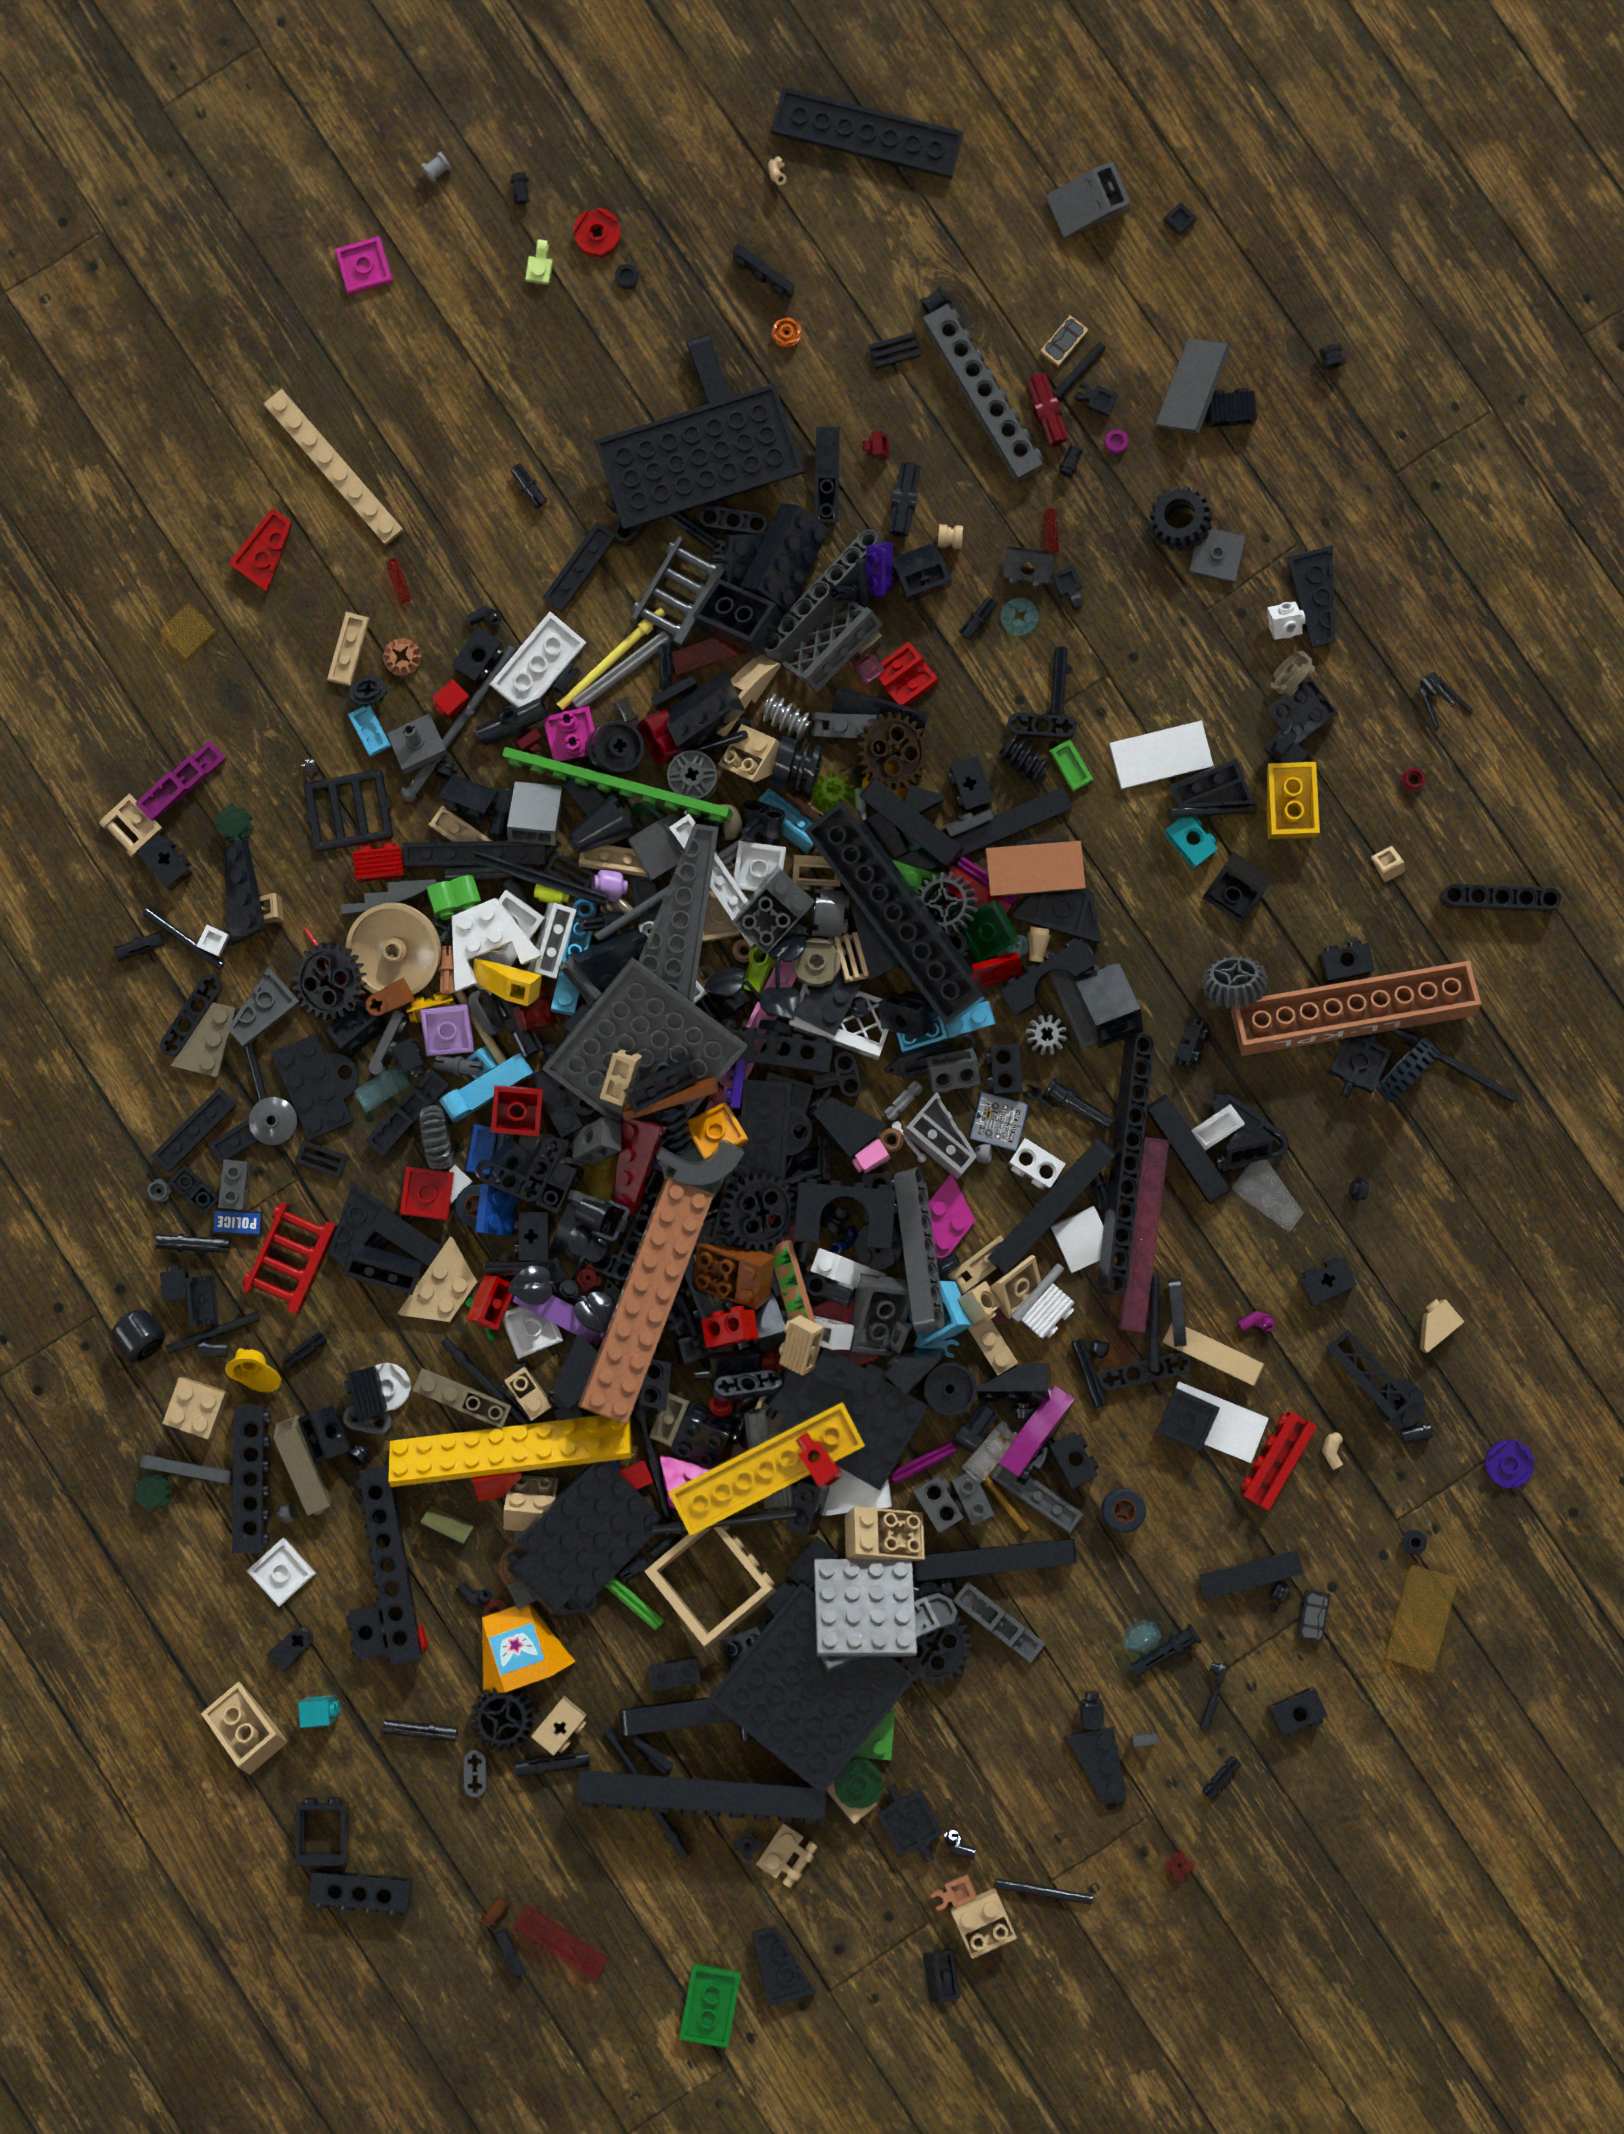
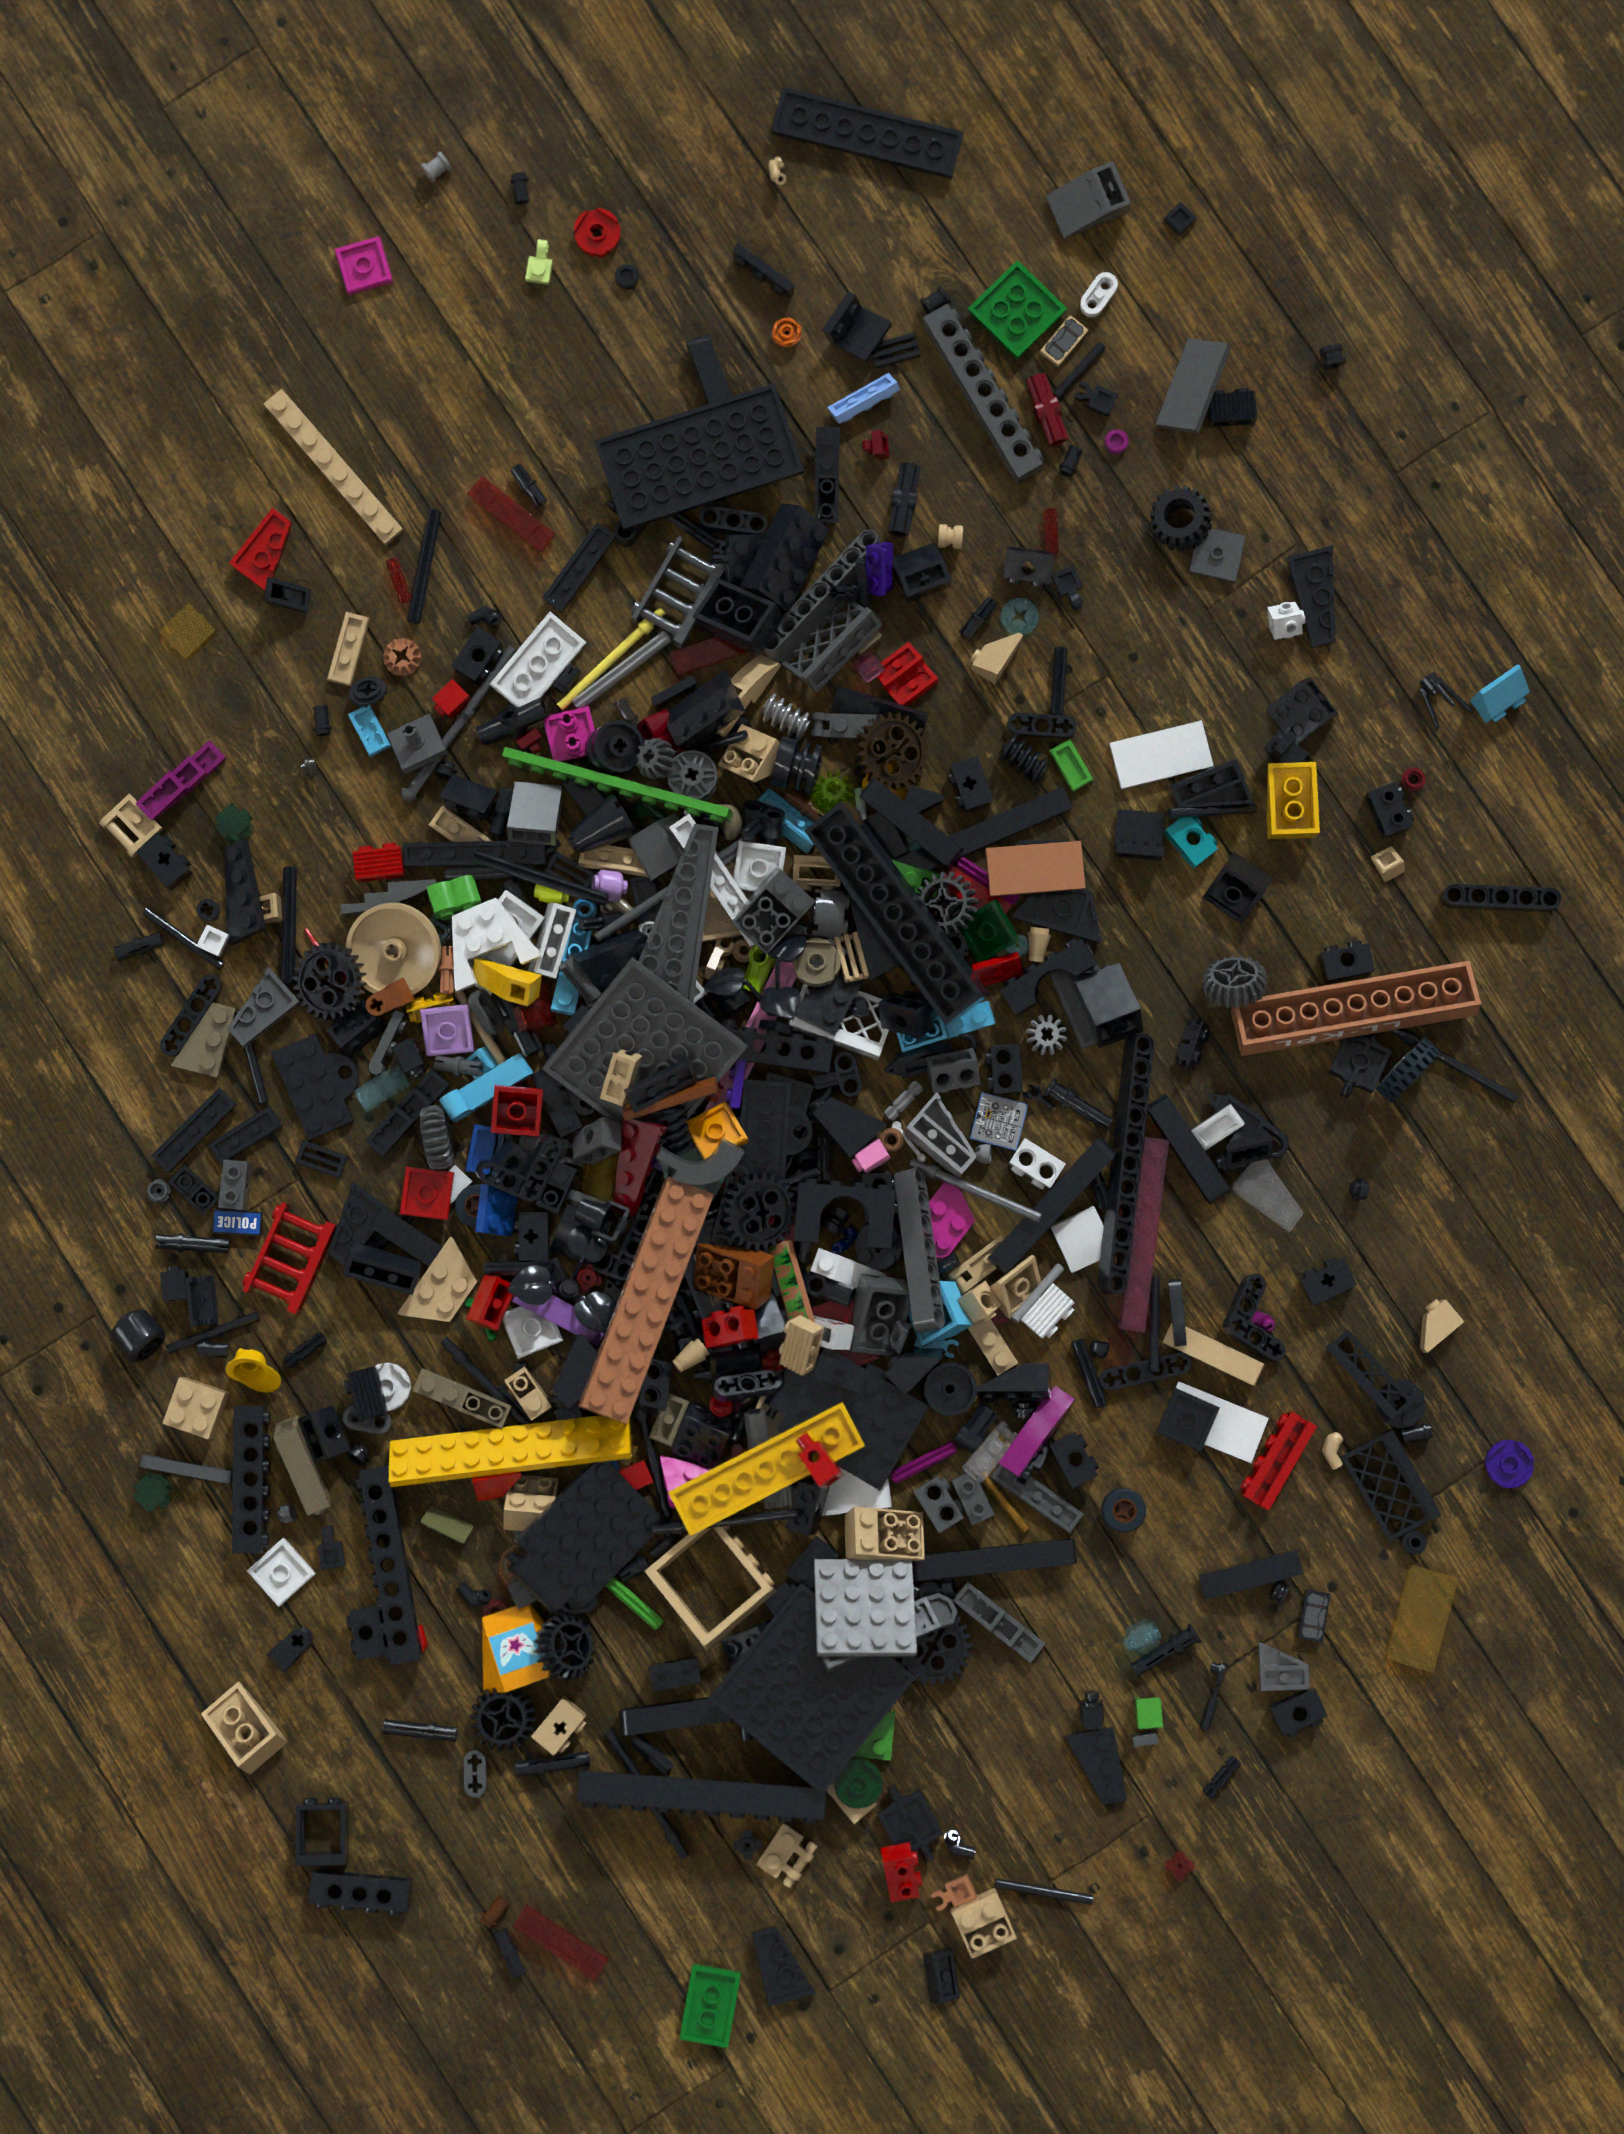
(211, 903): none -> black bush
(283, 1127): dark grey dish -> none
(286, 595): none -> black slope
(289, 924): none -> black axle
(318, 1711): teal brick -> none
(322, 724): none -> black pin
(331, 1552): none -> black plate
(341, 840): black bar -> none
(424, 566): none -> black axle
(511, 514): none -> clear red plate
(572, 1648): none -> black gear
(655, 758): none -> dark grey gear
(665, 666): black axle -> none
(691, 1355): none -> tan cone
(715, 962): none -> tan plate
(855, 328): none -> black bracket
(863, 398): none -> light blue plate
(900, 1872): none -> red brick
(933, 1172): none -> flat silver bar
(967, 821): dark grey plate -> none
(995, 657): none -> tan slope
(1017, 309): none -> green plate
(1097, 295): none -> white plate
(1139, 835): none -> black bracket
(1148, 1712): none -> bright green panel
(1244, 1320): none -> black beam
(1281, 1670): none -> flat silver wing
(1291, 673): dark tan plate -> none
(1389, 810): none -> black brick
(1411, 1479): none -> black fence
(1501, 694): none -> medium azure slope

